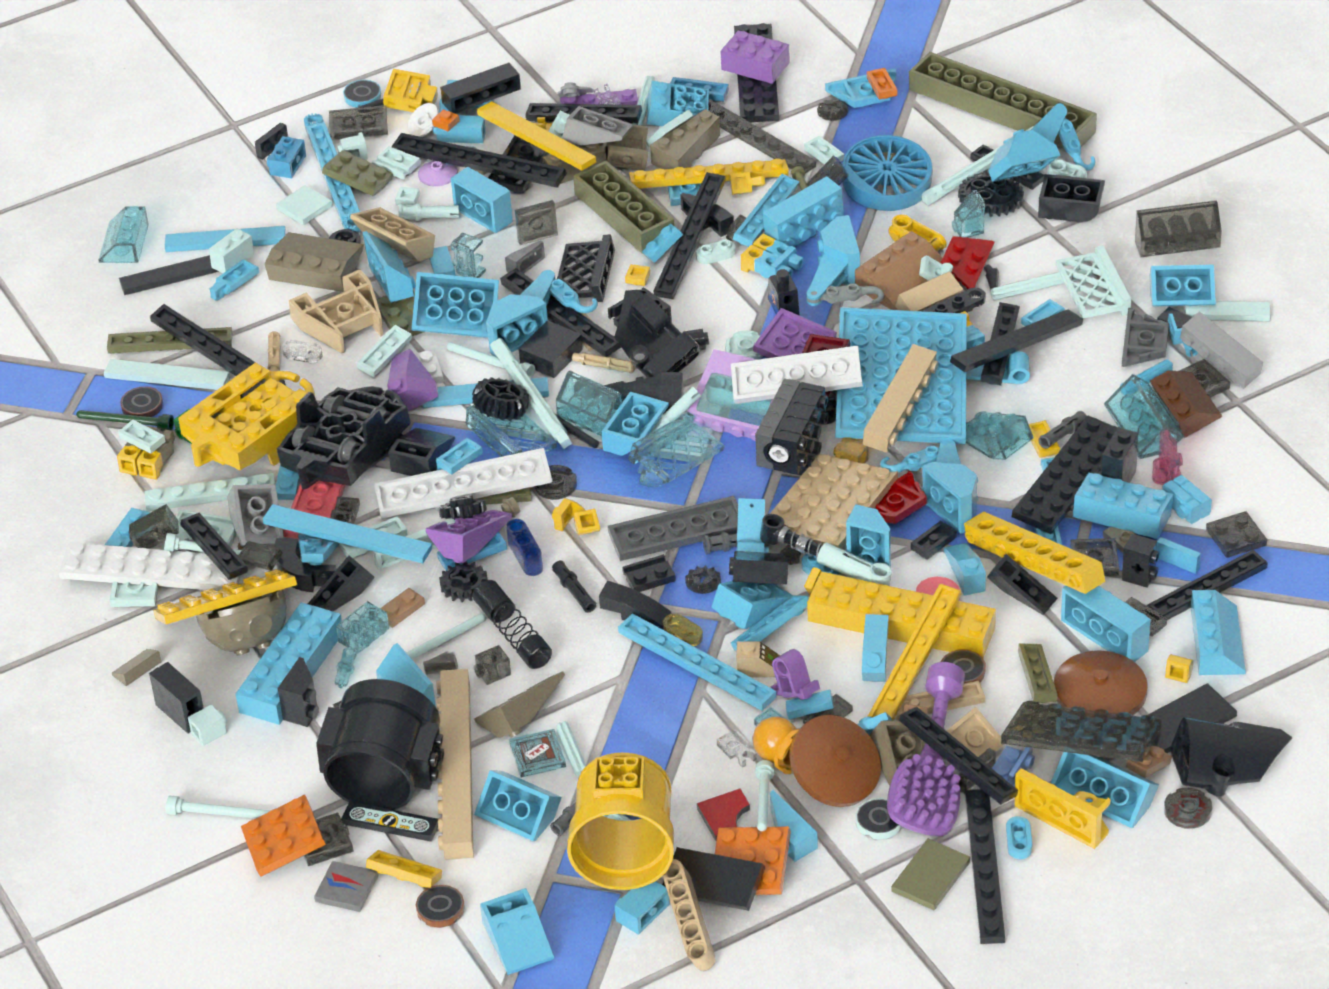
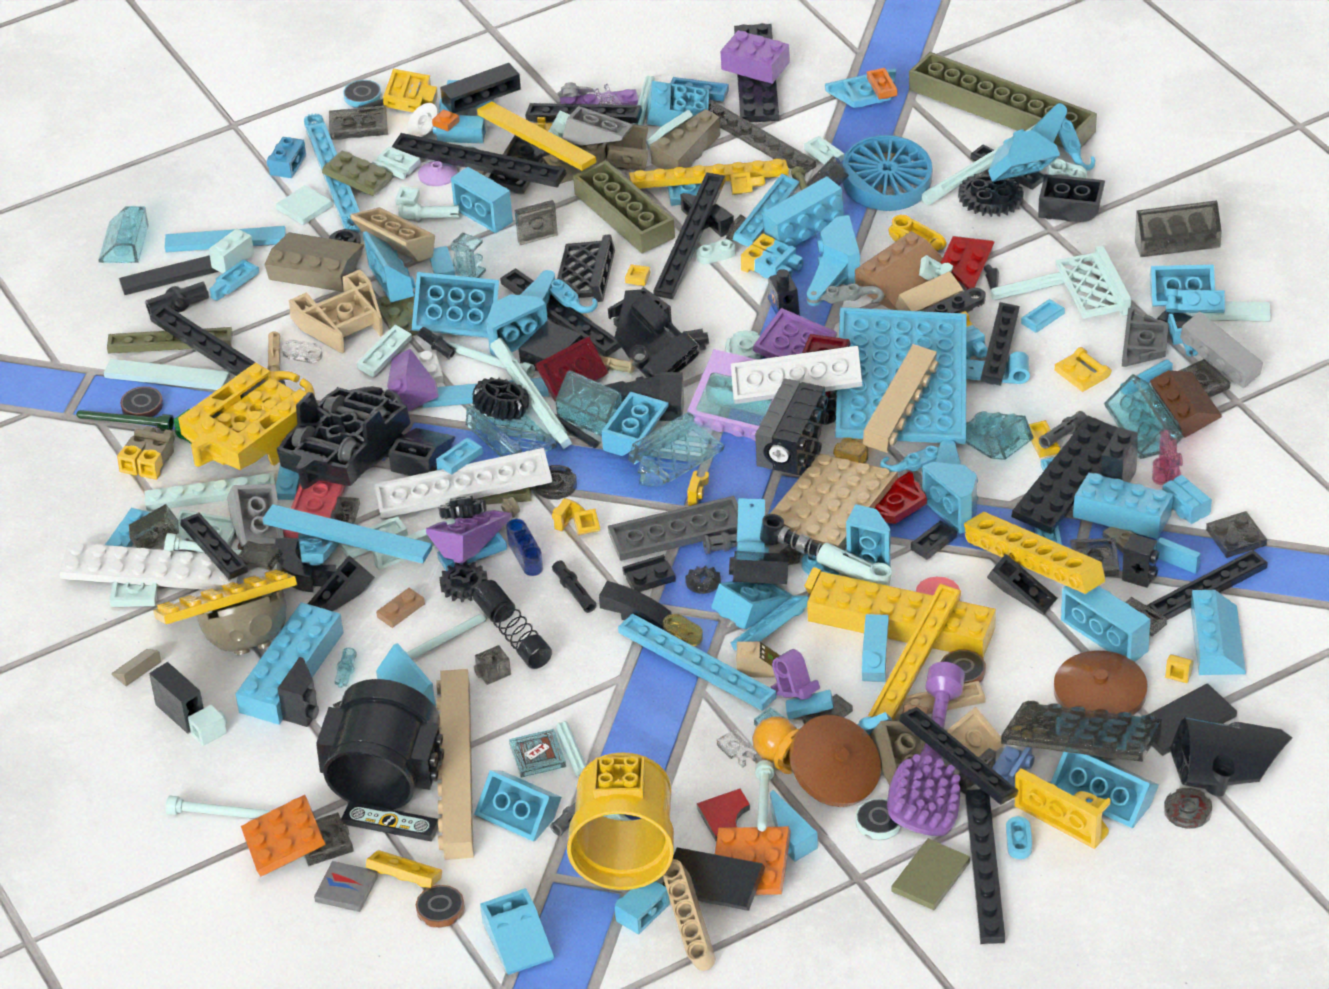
(142, 436): light aqua plate -> none
(178, 298): none -> black piece
(266, 143): black plate -> none
(355, 145): light aqua brick -> none
(362, 627): clear light blue brick -> none
(437, 343): none -> black axle
(442, 662): clear smoke cone -> none
(519, 709): dark tan wedge -> none
(520, 260): flat silver slope -> none
(579, 358): none -> dark red plate
(662, 242): medium azure plate -> none
(678, 408): light aqua pin -> none
(696, 488): none -> yellow plate
(837, 112): clear smoke gear -> none
(967, 568): medium azure slope -> none
(970, 216): clear light blue slope -> none
(1016, 340): black tile -> none
(1037, 673): olive plate -> none
(1080, 375): none -> yellow plate
(1154, 761): medium nougat plate -> none
(1195, 300): none -> medium azure plate

